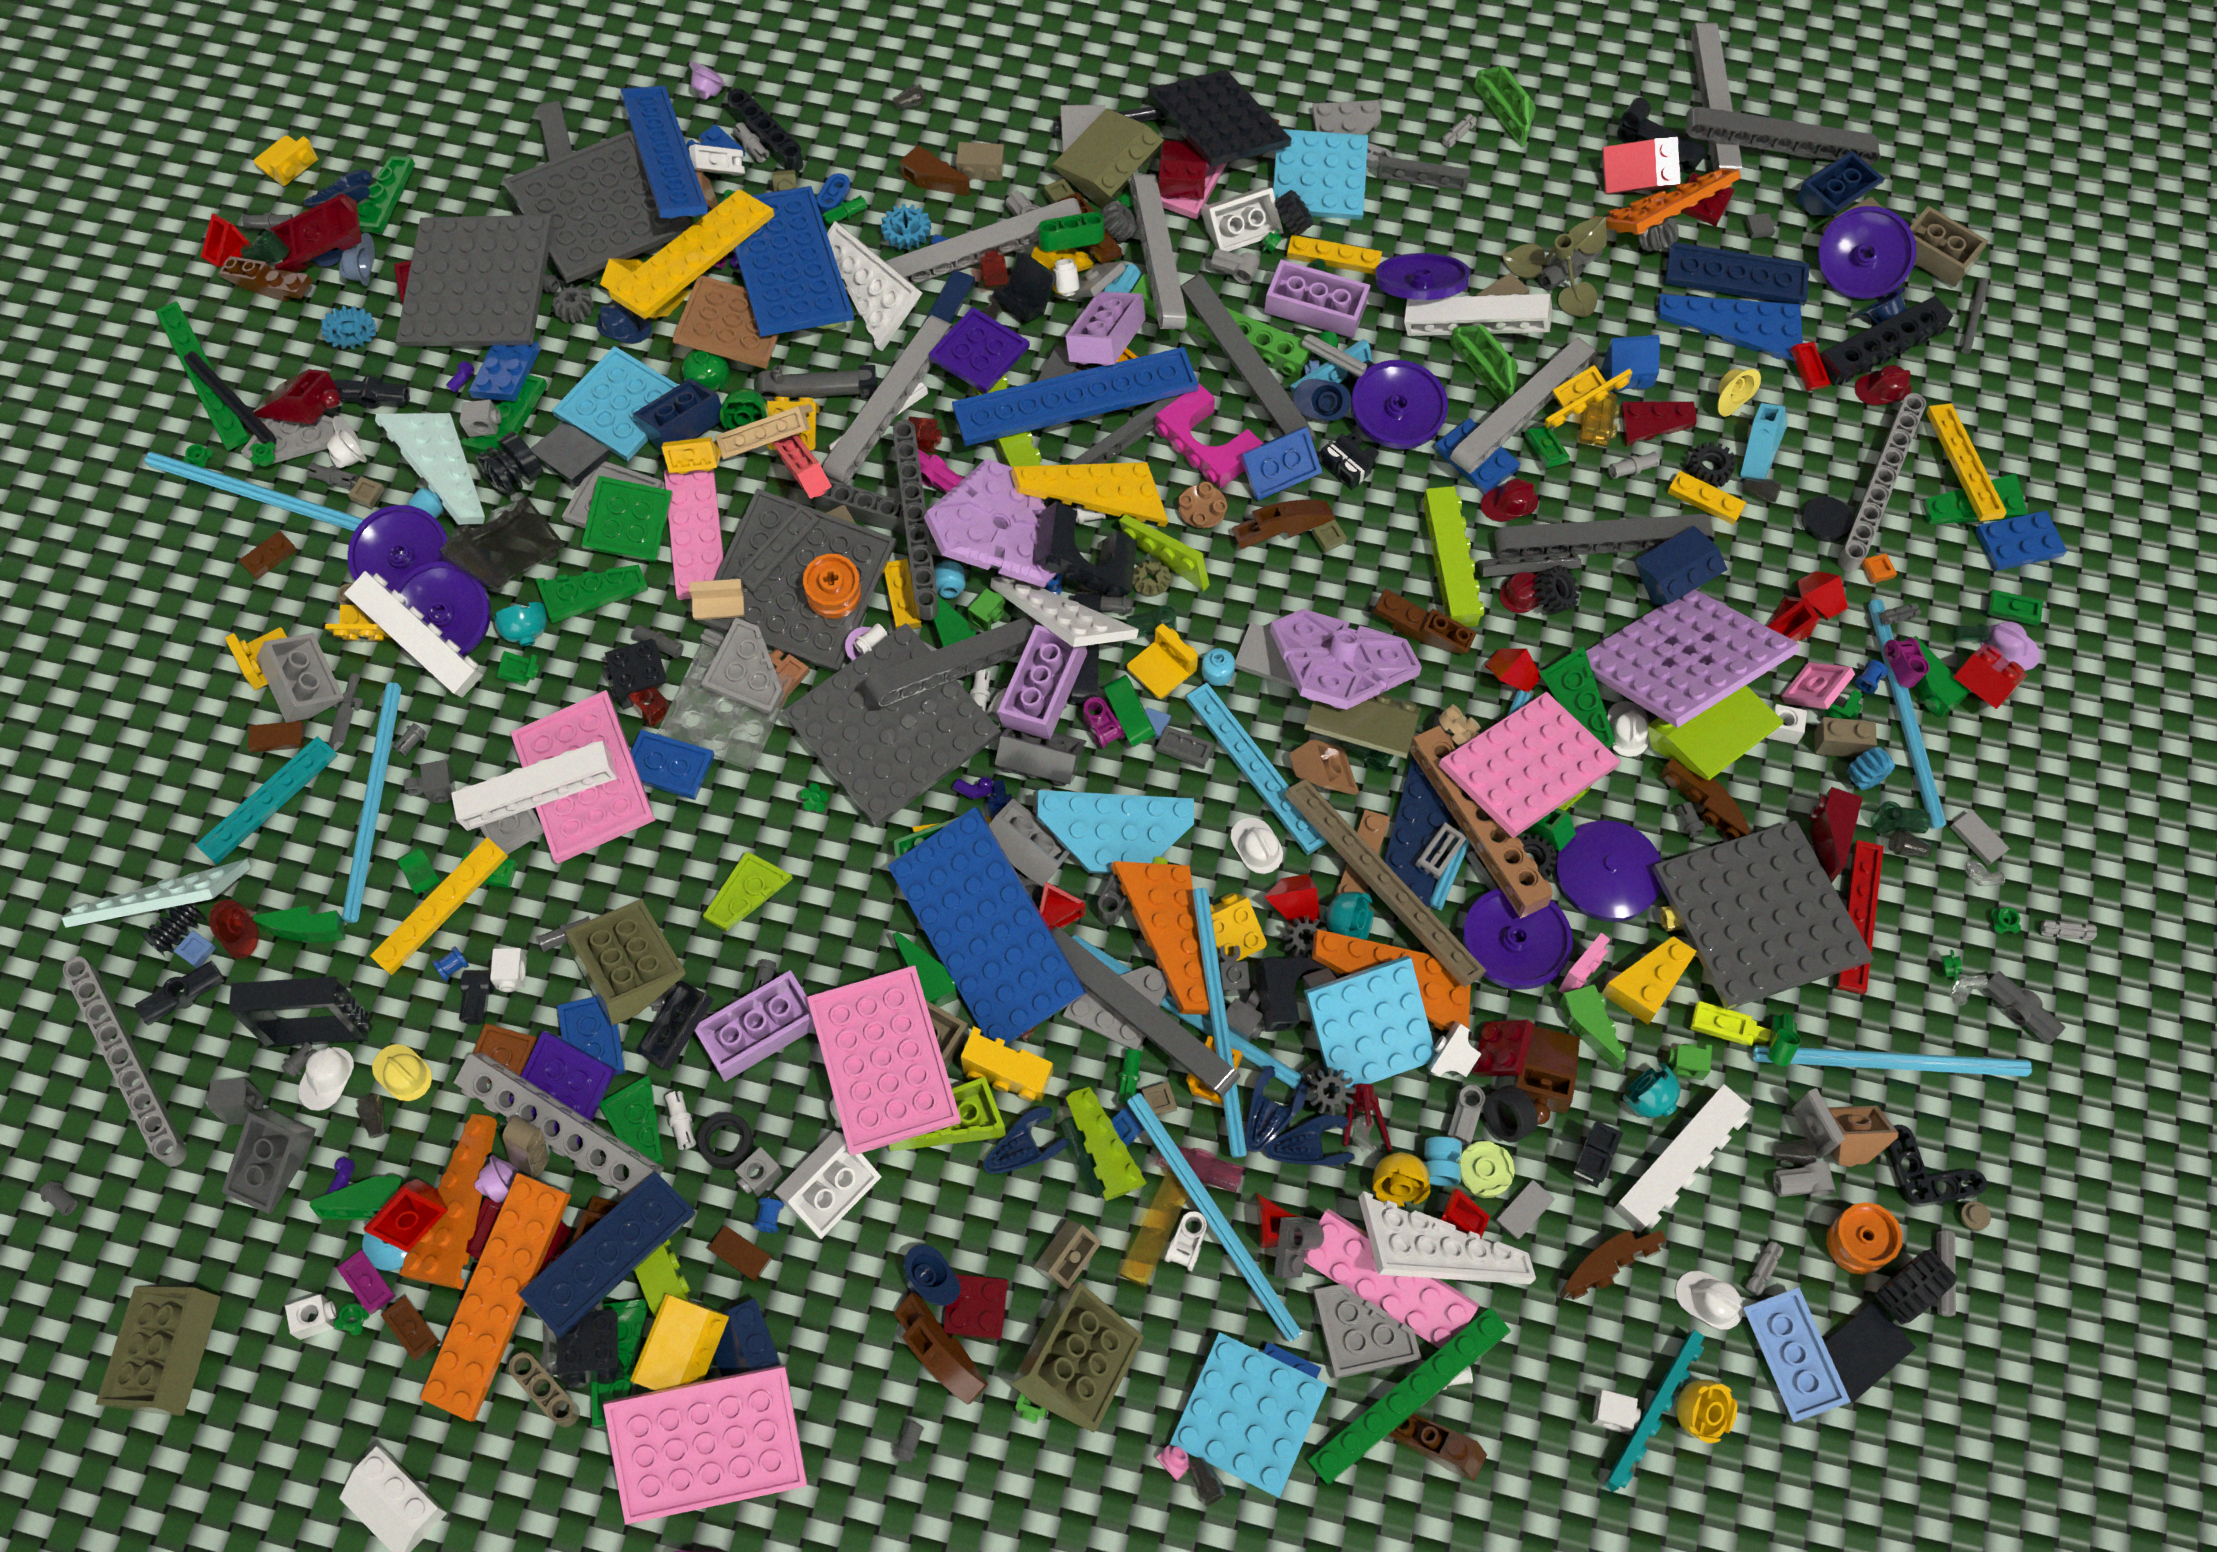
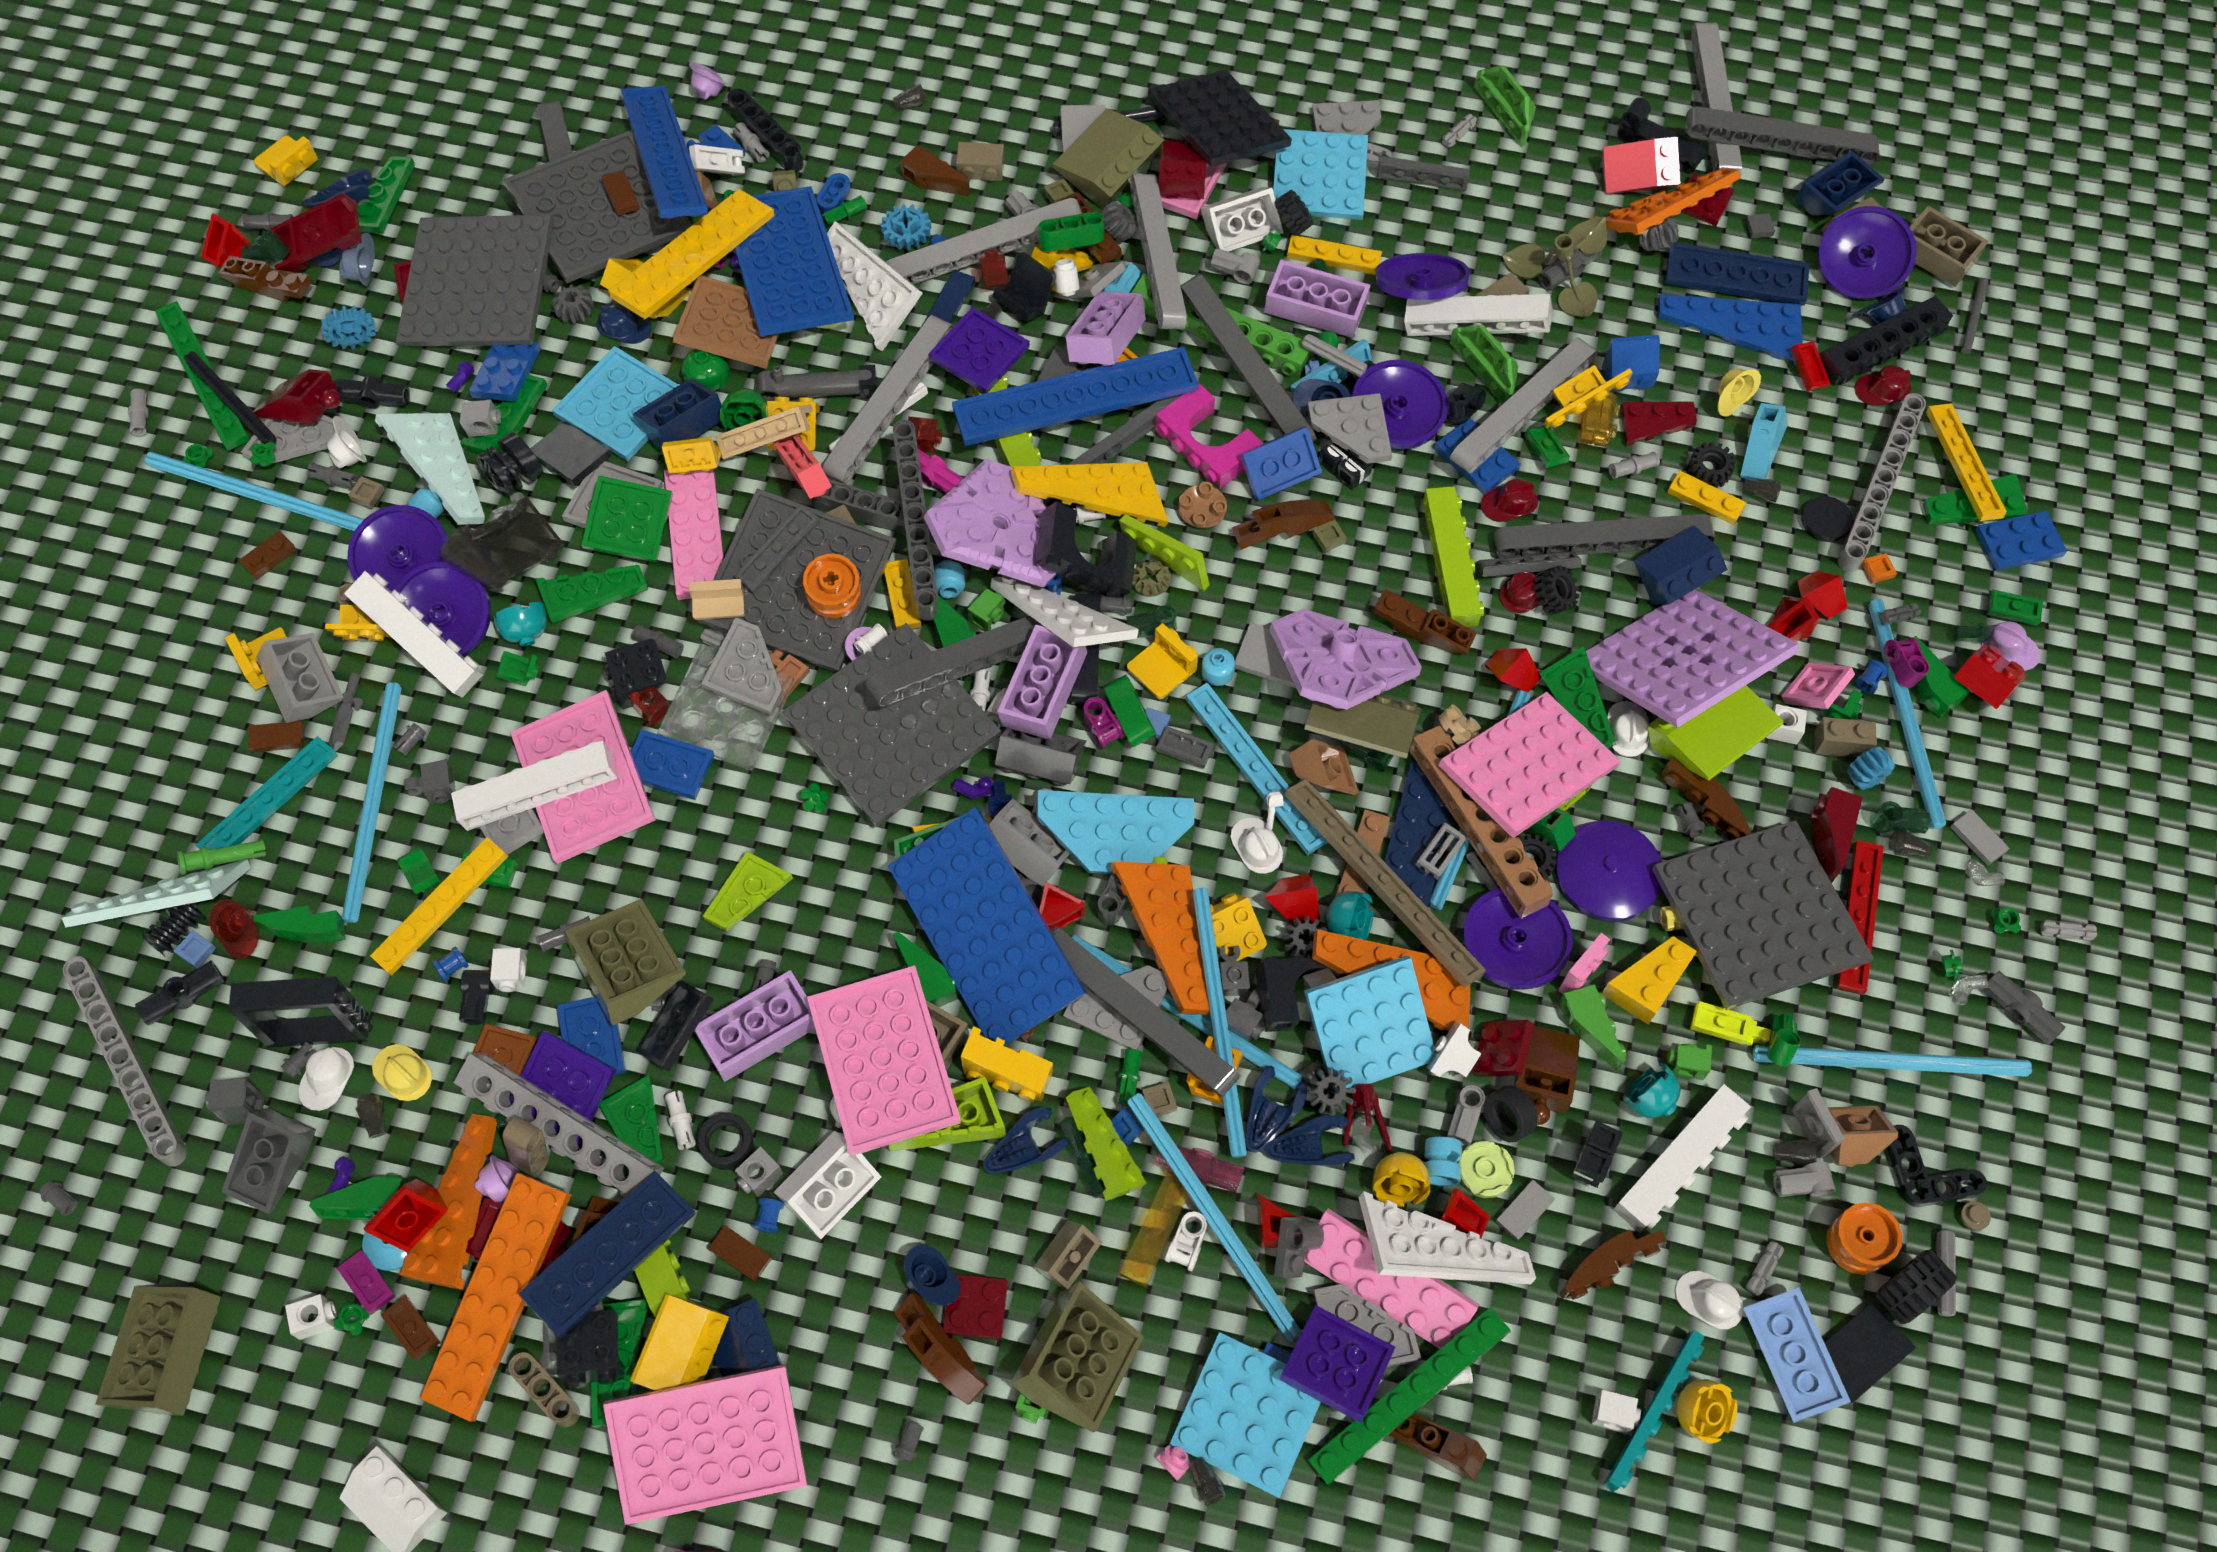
(138, 412): none -> light grey pin
(206, 857): none -> bright green pin
(620, 192): none -> reddish brown tile
(1273, 800): none -> white hand
(1337, 1363): none -> dark purple plate
(1354, 425): none -> light grey plate
(1465, 403): none -> black piece

